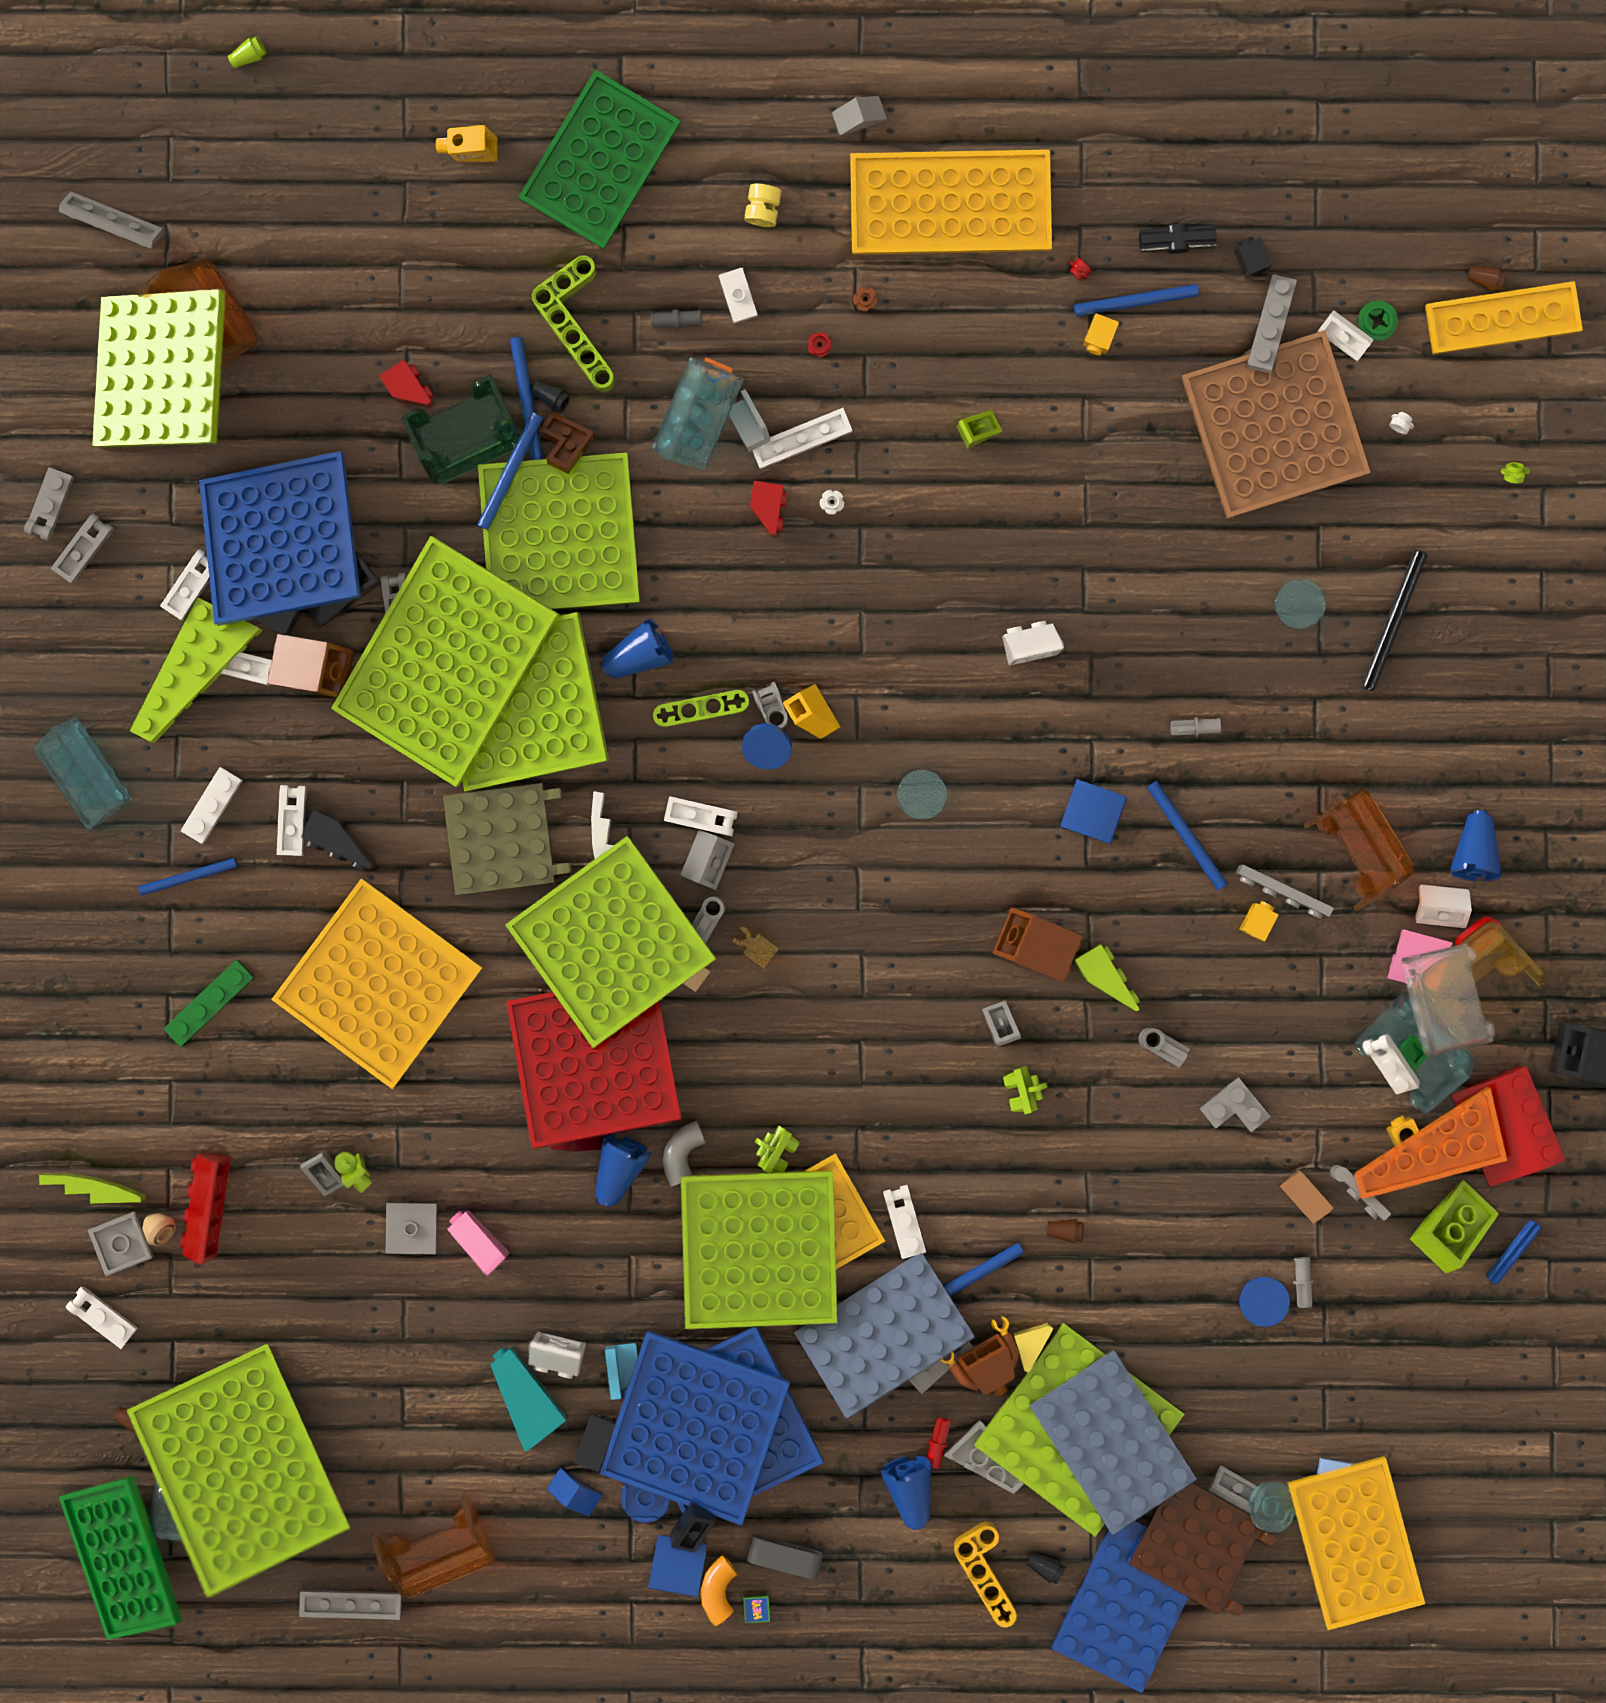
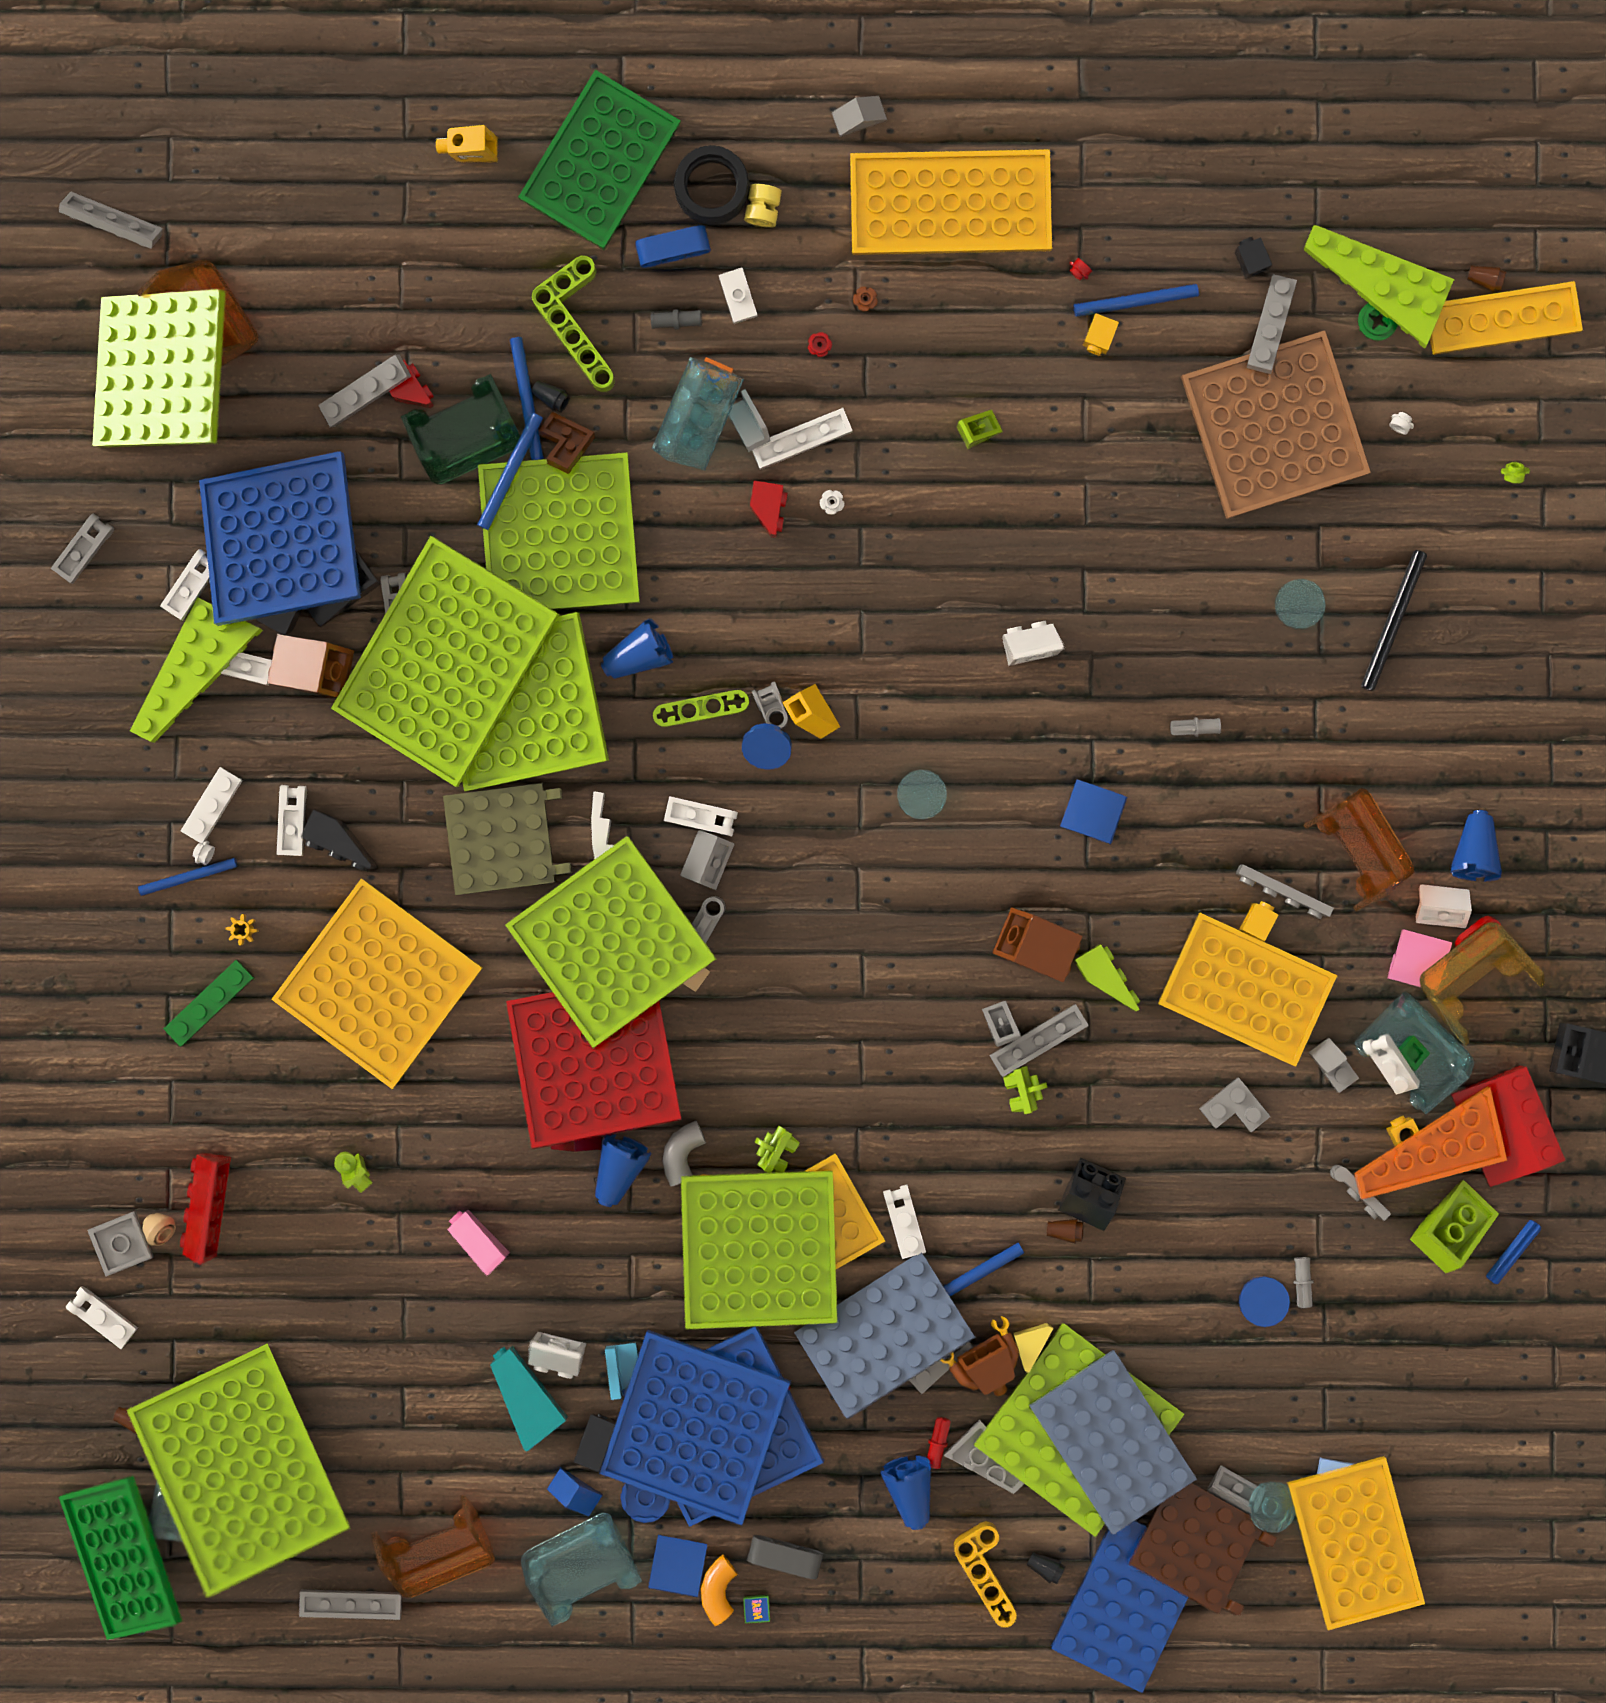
(49, 503): light grey plate -> none
(81, 773): clear light blue slope -> none
(99, 1189): lime slope -> none
(203, 853): none -> white plate
(248, 52): lime cone -> none
(249, 929): none -> yellow gear
(323, 1173): light grey slope -> none
(364, 390): none -> light grey plate
(411, 1228): light grey plate -> none
(577, 1566): none -> clear light blue windscreen
(673, 246): none -> blue beam
(691, 1528): black slope -> none
(702, 156): none -> black tyre
(758, 949): clear yellow plate -> none
(1038, 1040): none -> light grey plate
(1092, 1194): none -> black slope
(1165, 1047): light grey piece -> none
(1177, 238): black piece -> none
(1187, 835): blue piece -> none
(1247, 989): none -> yellow plate
(1306, 1196): medium nougat slope -> none
(1333, 1065): none -> light grey slope
(1346, 335): white plate -> none
(1390, 284): none -> lime wing
(1446, 1000): clear windscreen -> none

